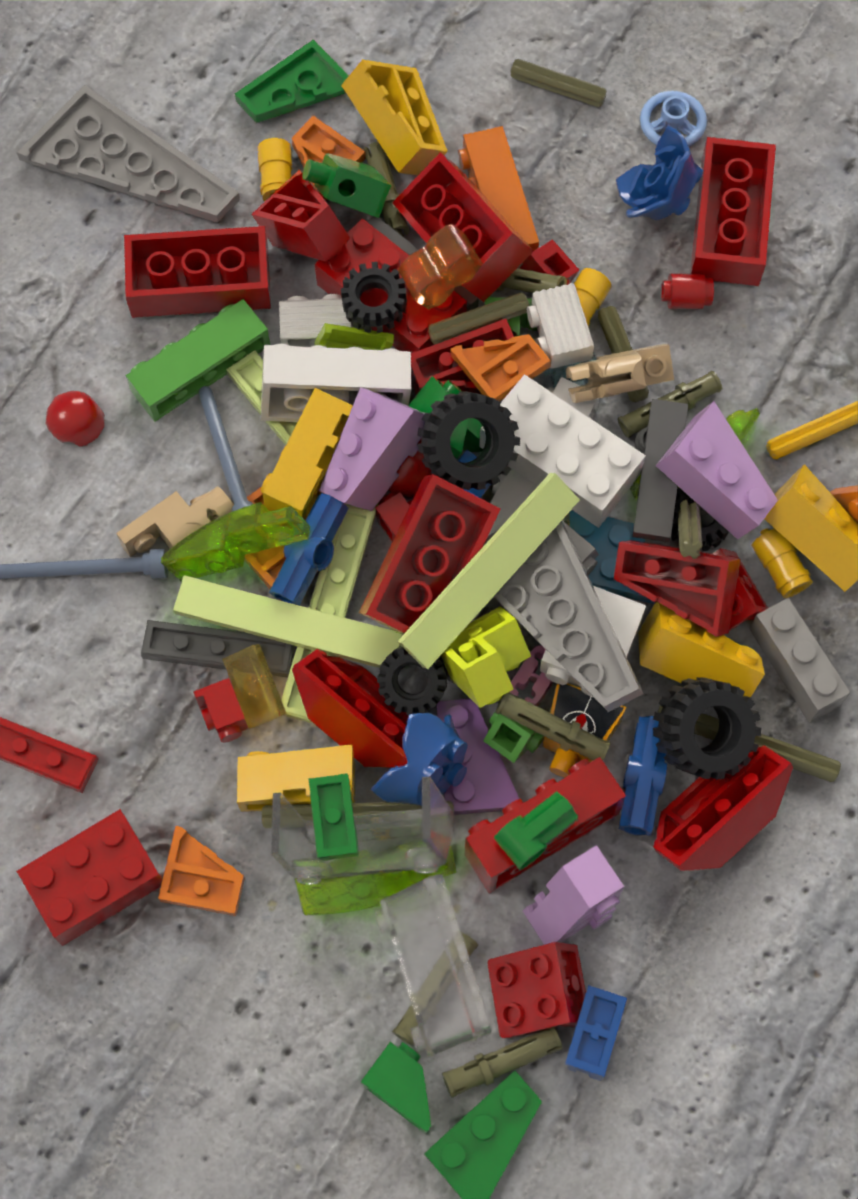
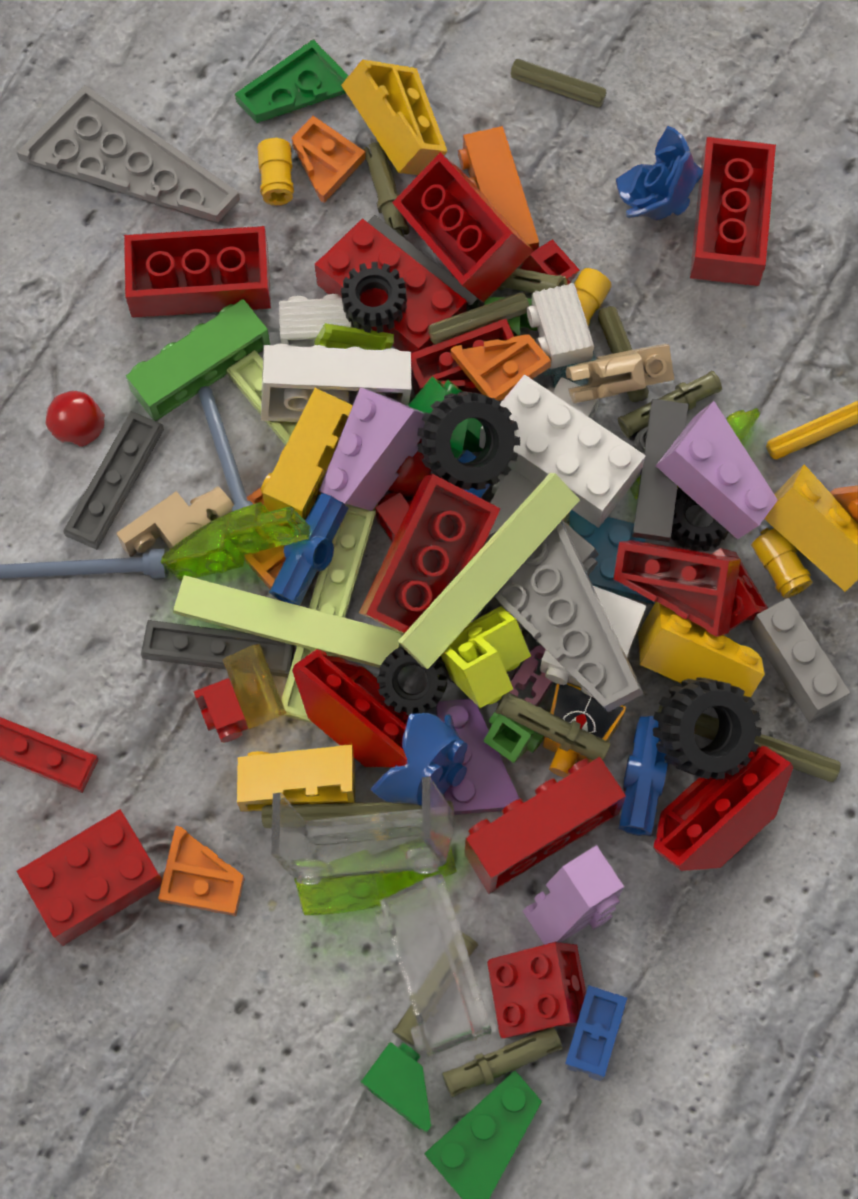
(113, 480): none -> dark grey tile
(301, 221): red wedge -> none
(333, 817): green plate -> none
(348, 183): green torso -> none
(440, 266): clear orange brick -> none
(527, 836): green piece -> none
(673, 114): light blue piece -> none
(687, 291): red brick -> none
(689, 529): olive axle -> none

